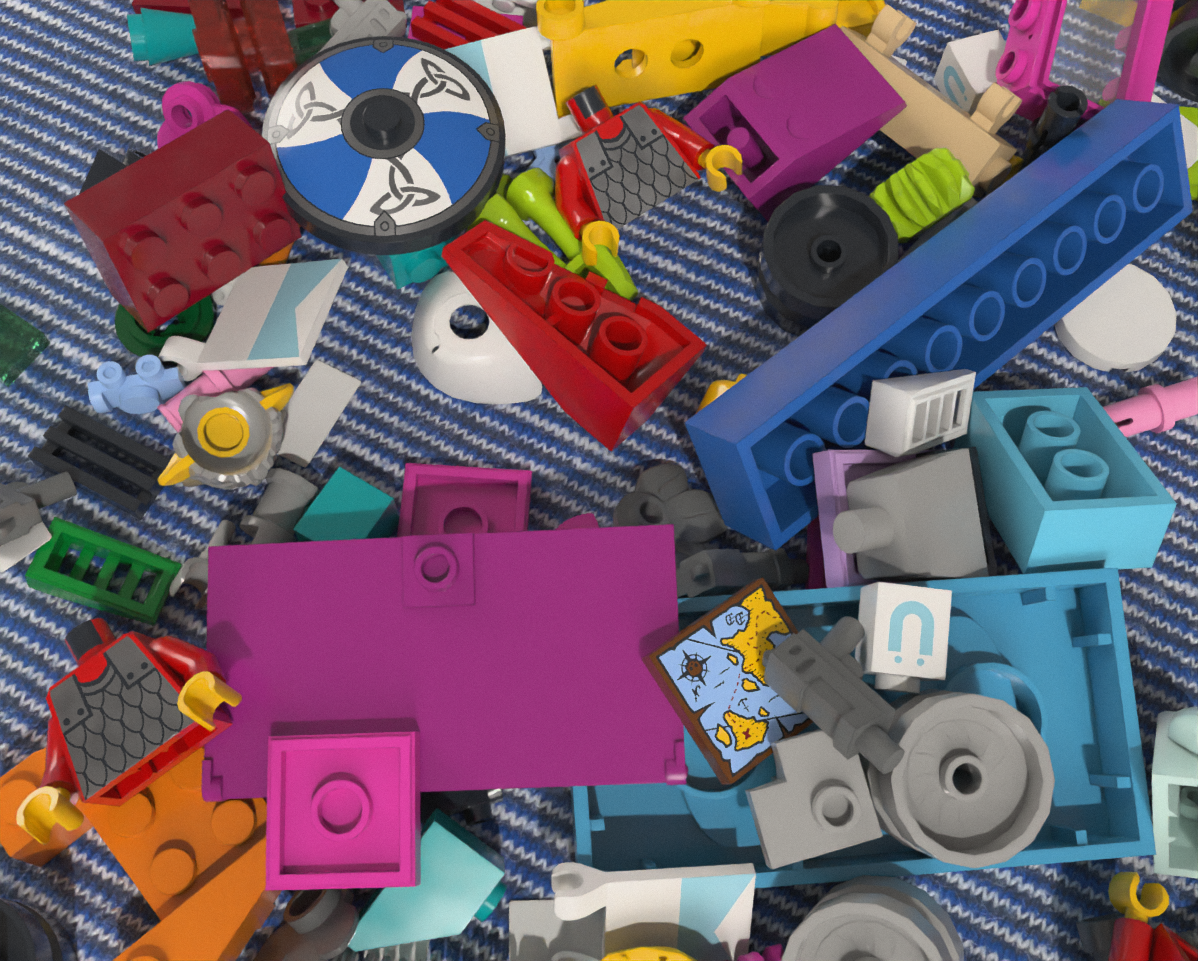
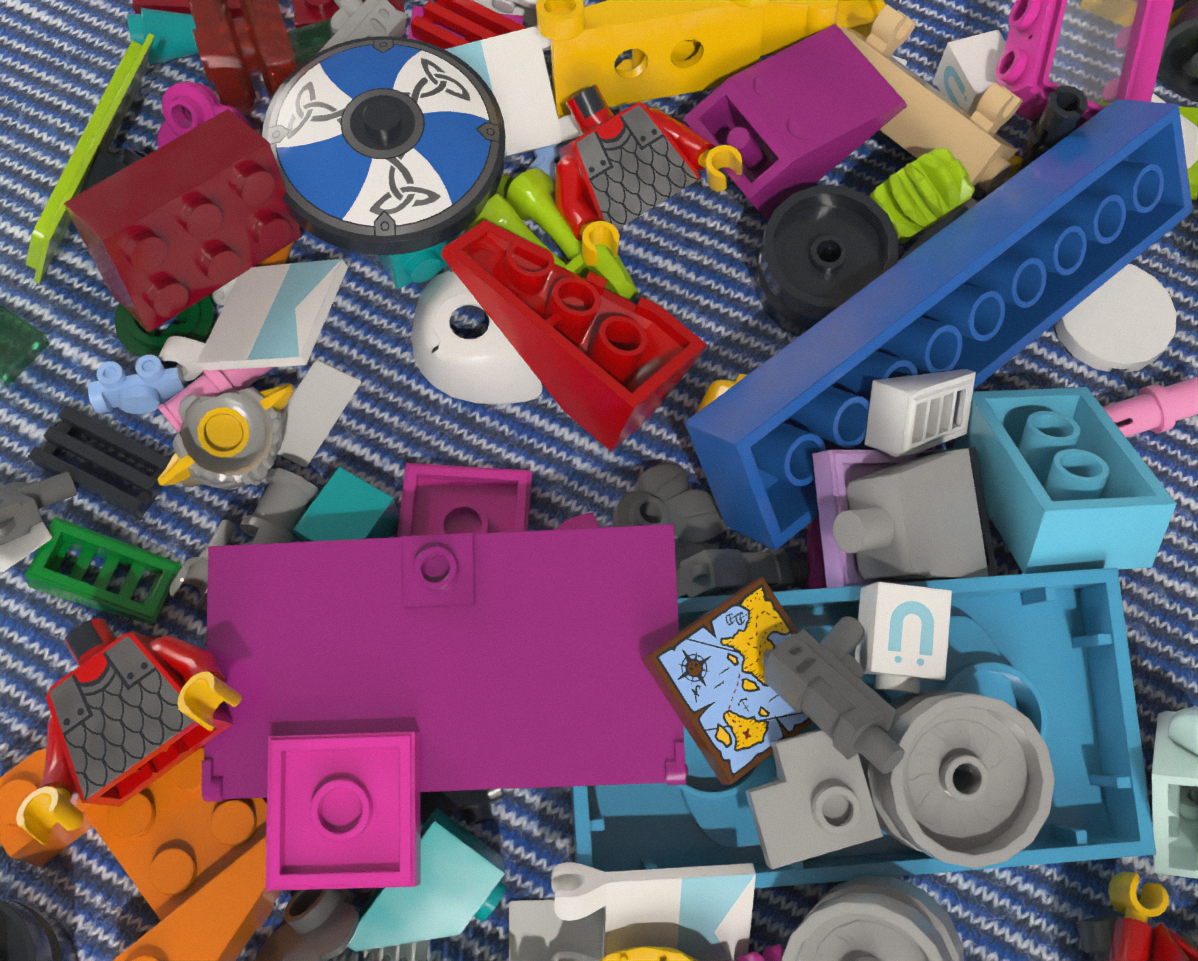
(97, 135): none -> lime piece

